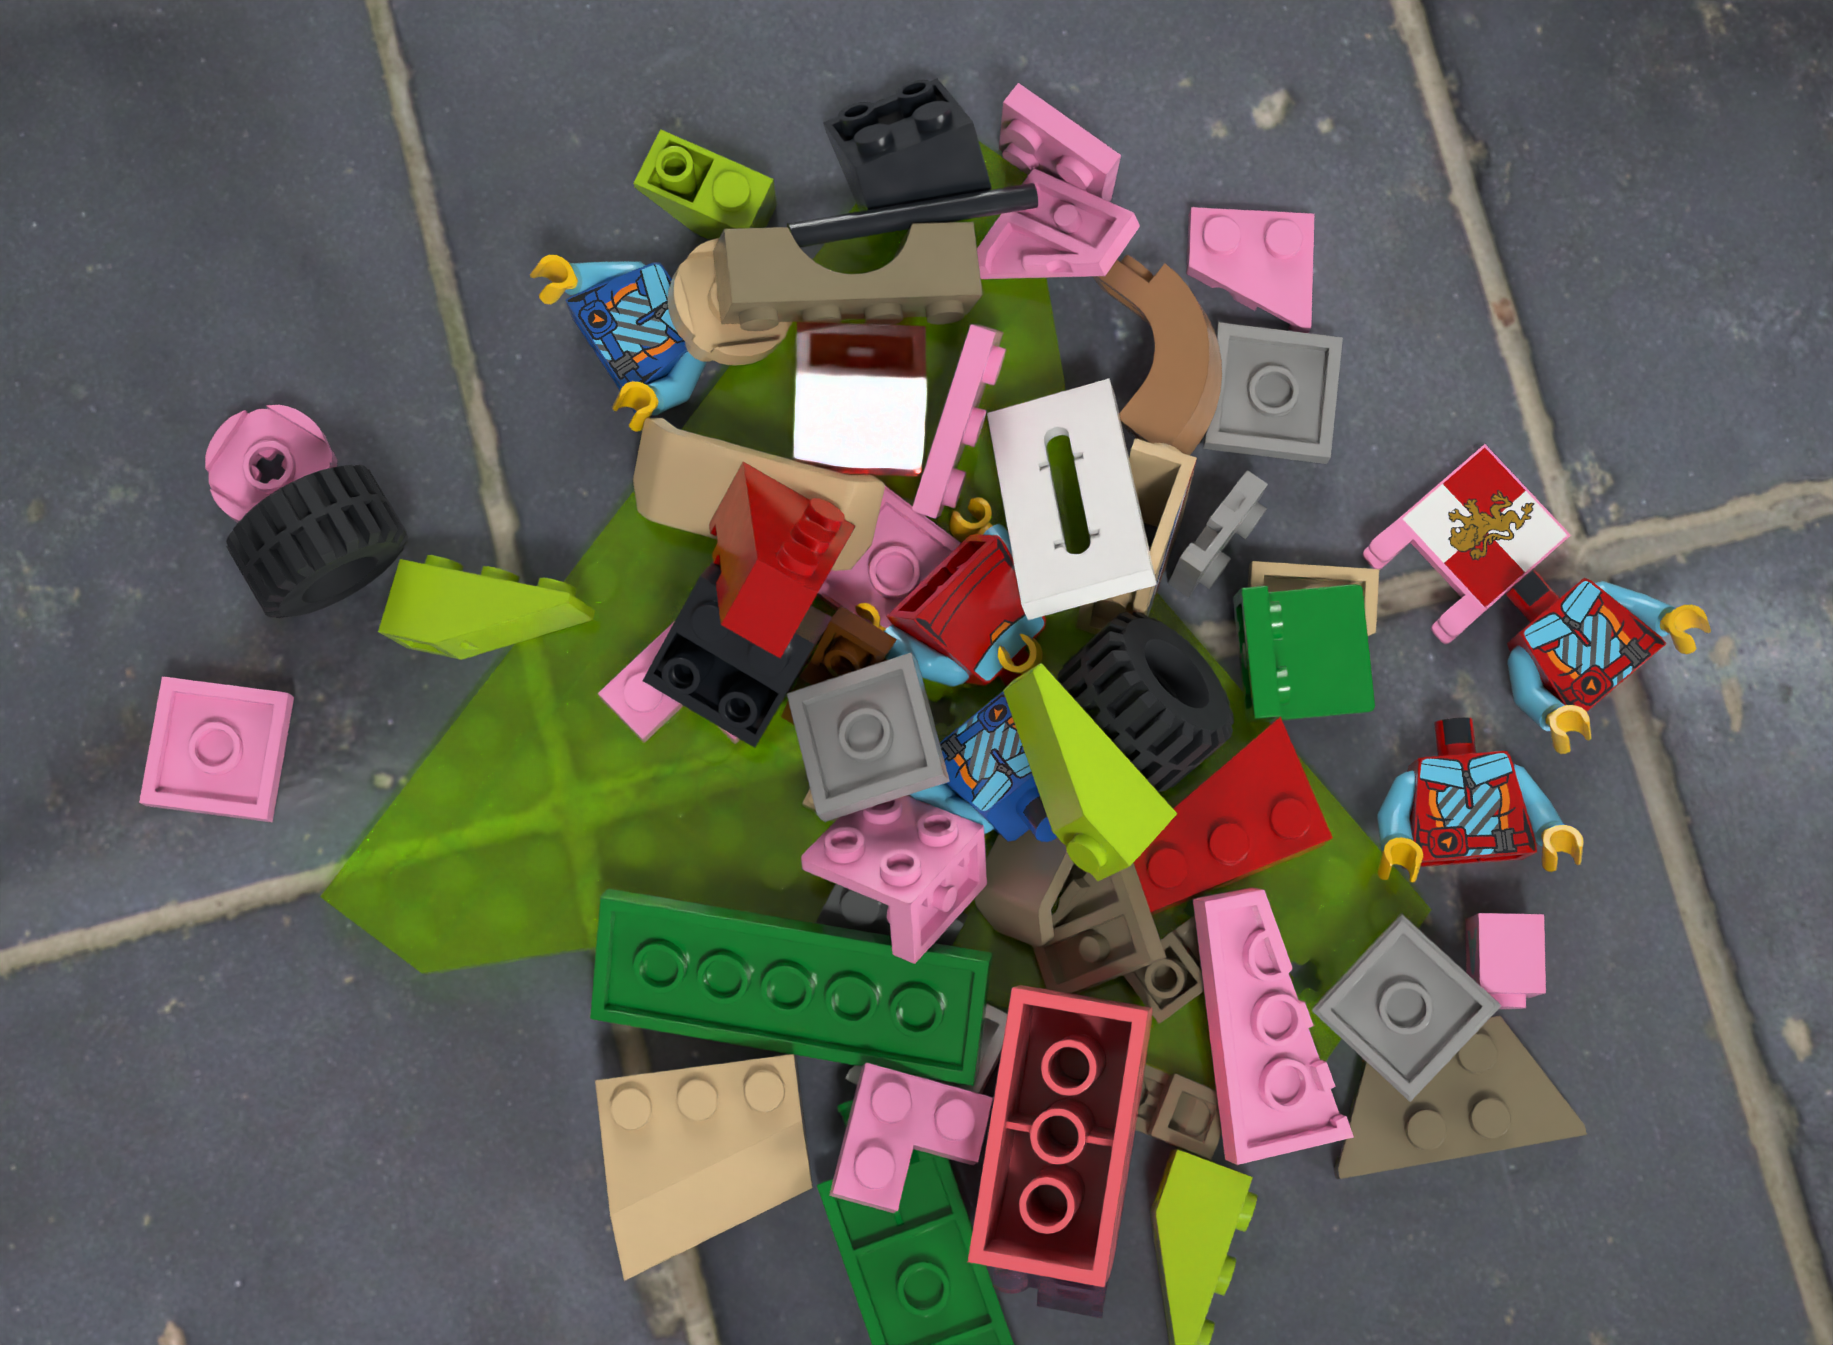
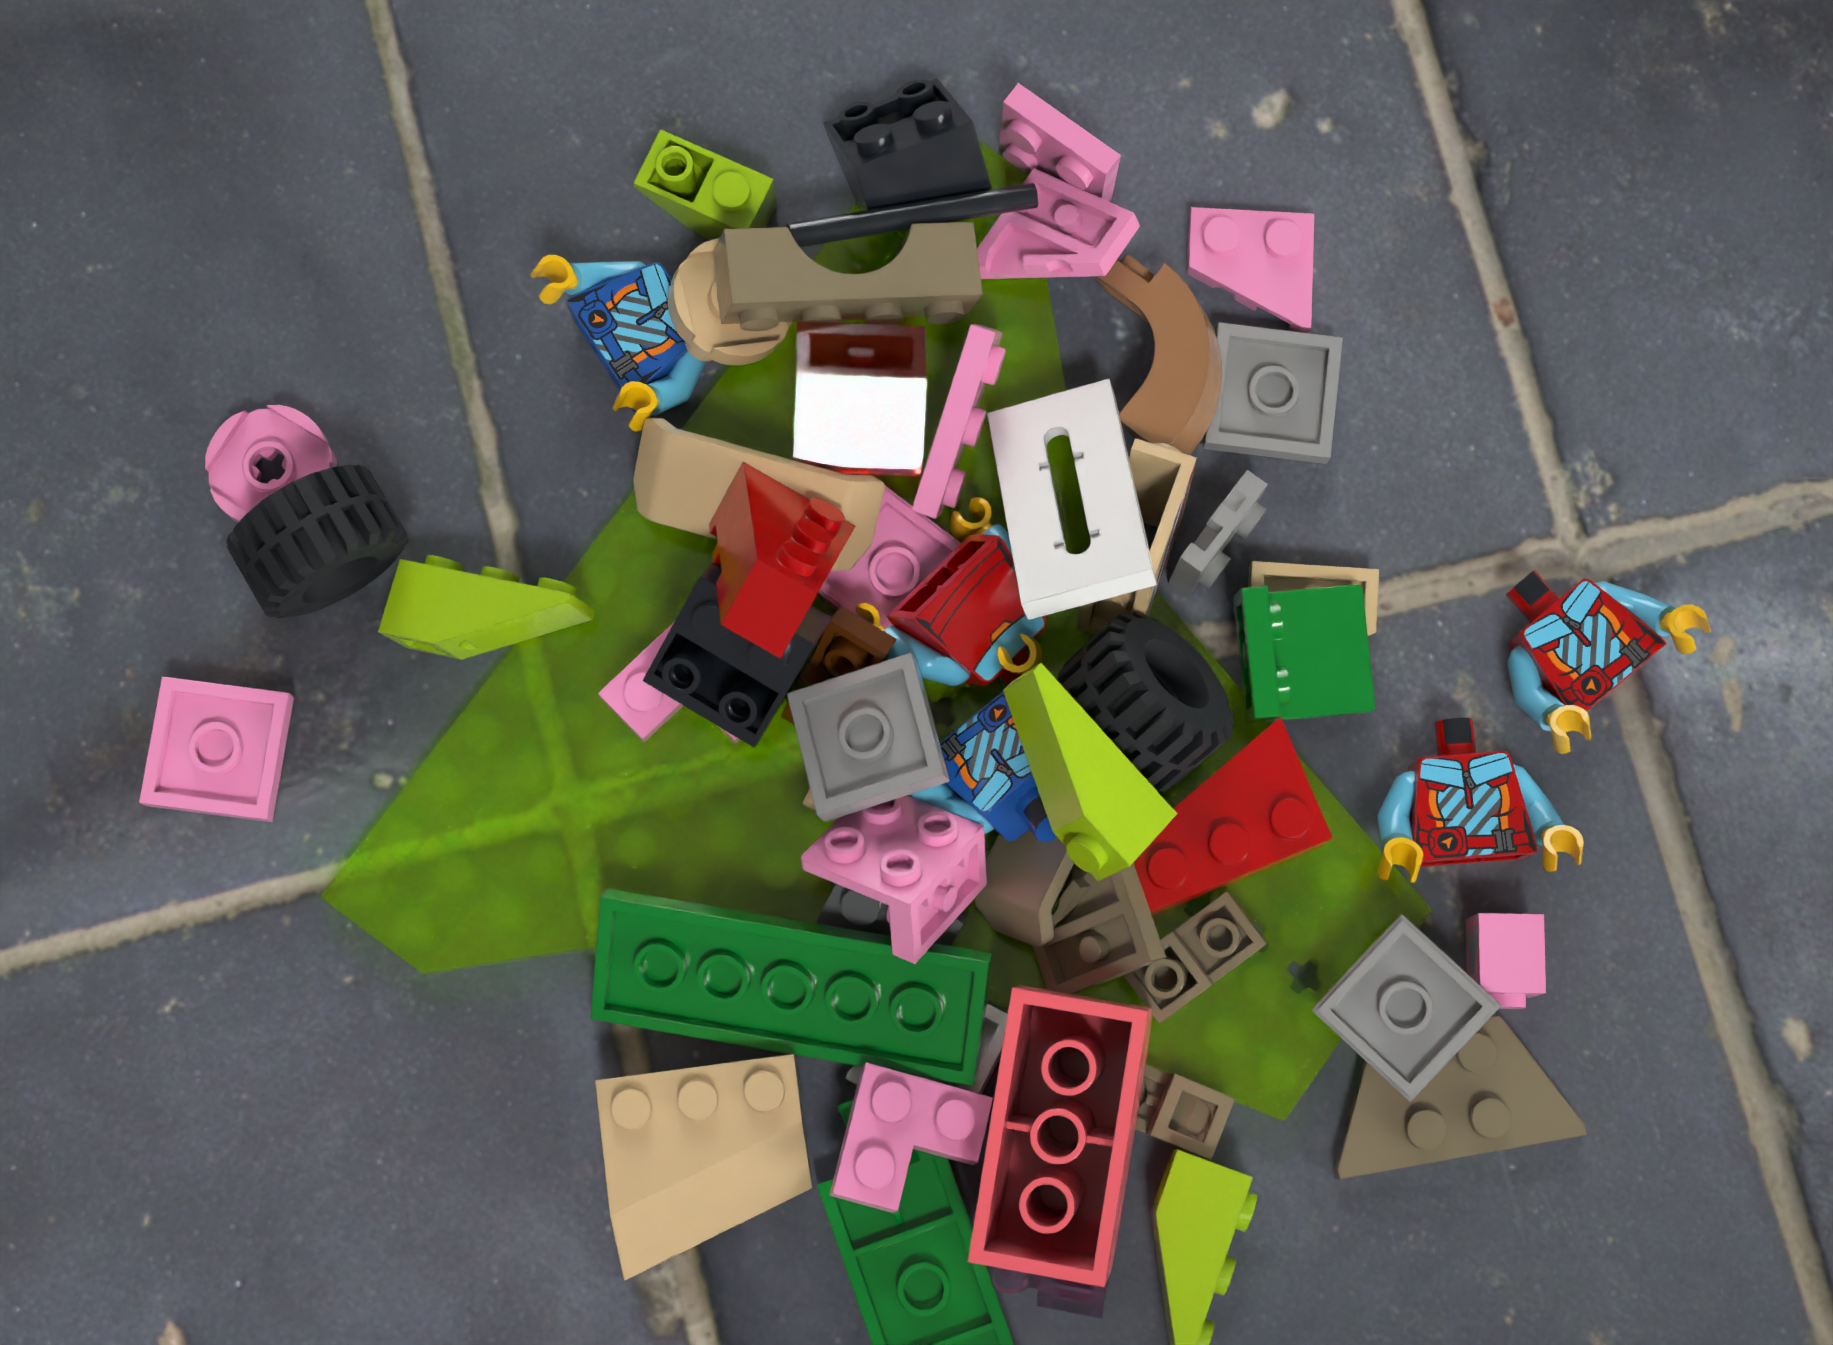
(1264, 1060): bright pink wing -> none
(1477, 533): flag -> none

